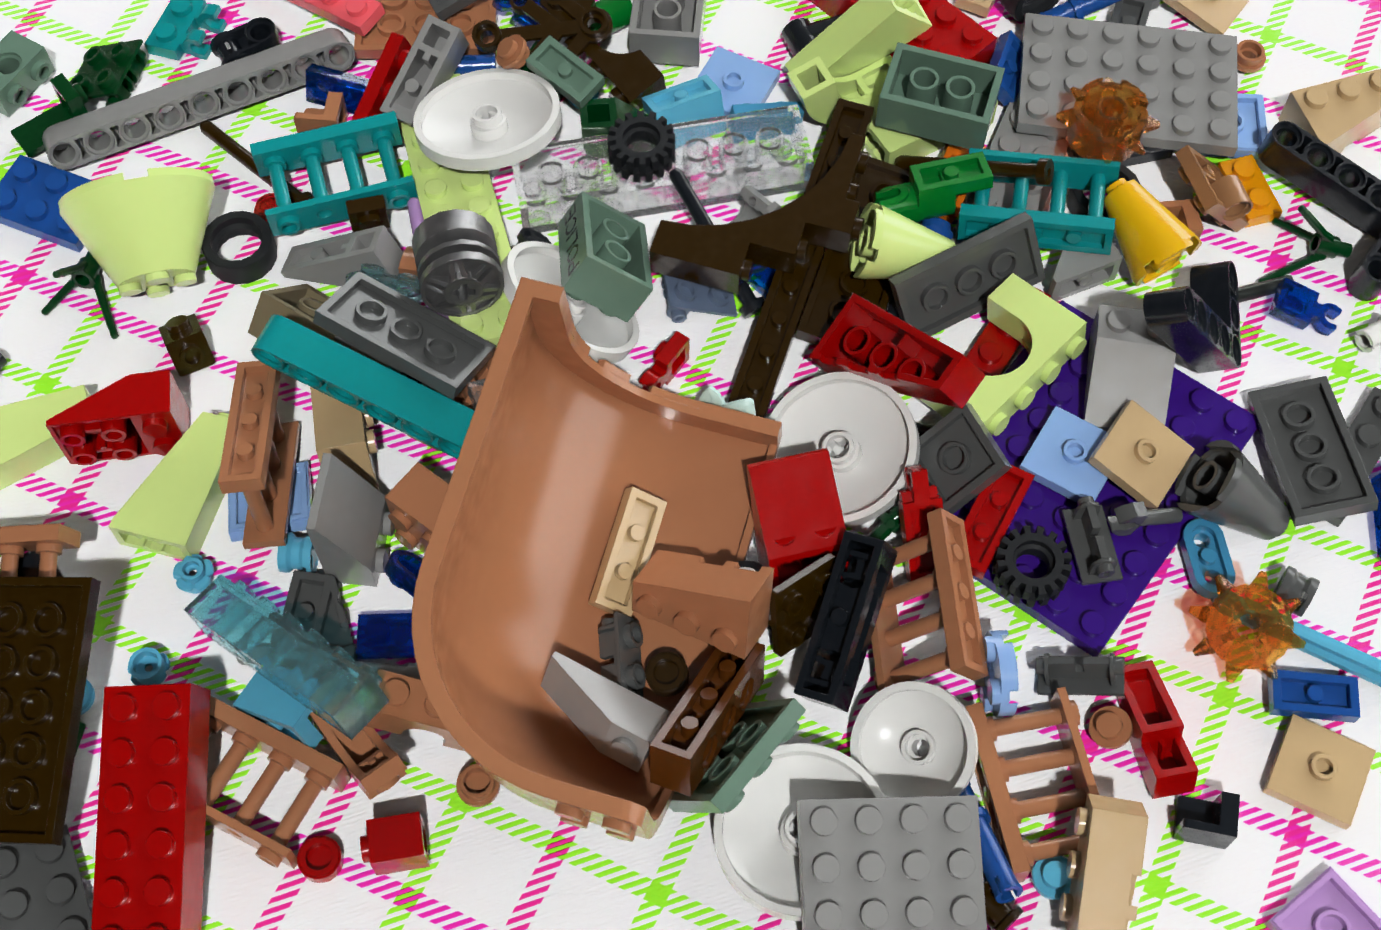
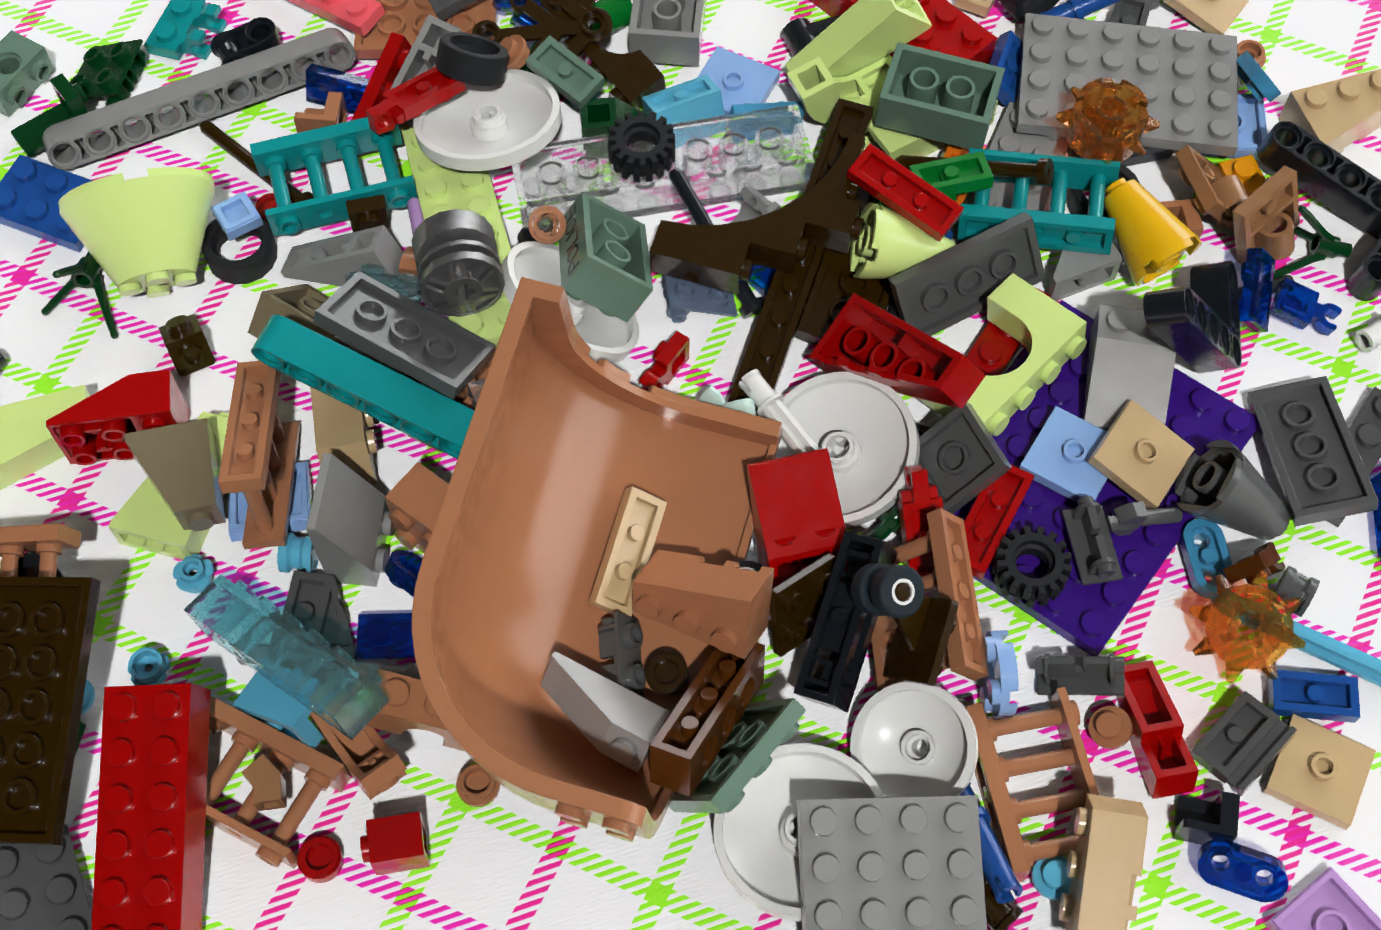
(183, 469): none -> dark tan slope
(237, 216): none -> light blue tile
(267, 784): none -> medium nougat piece
(412, 99): none -> red hinge
(471, 59): none -> black tyre
(557, 224): none -> nougat cone
(772, 407): none -> white axle
(904, 192): none -> red plate
(921, 620): none -> plate
(1240, 870): none -> clear blue plate
(1243, 743): none -> dark grey plate
(1256, 78): none -> dark azure plate
(1257, 280): none -> clear blue plate
(1262, 559): none -> reddish brown plate
(1268, 217): none -> medium nougat plate

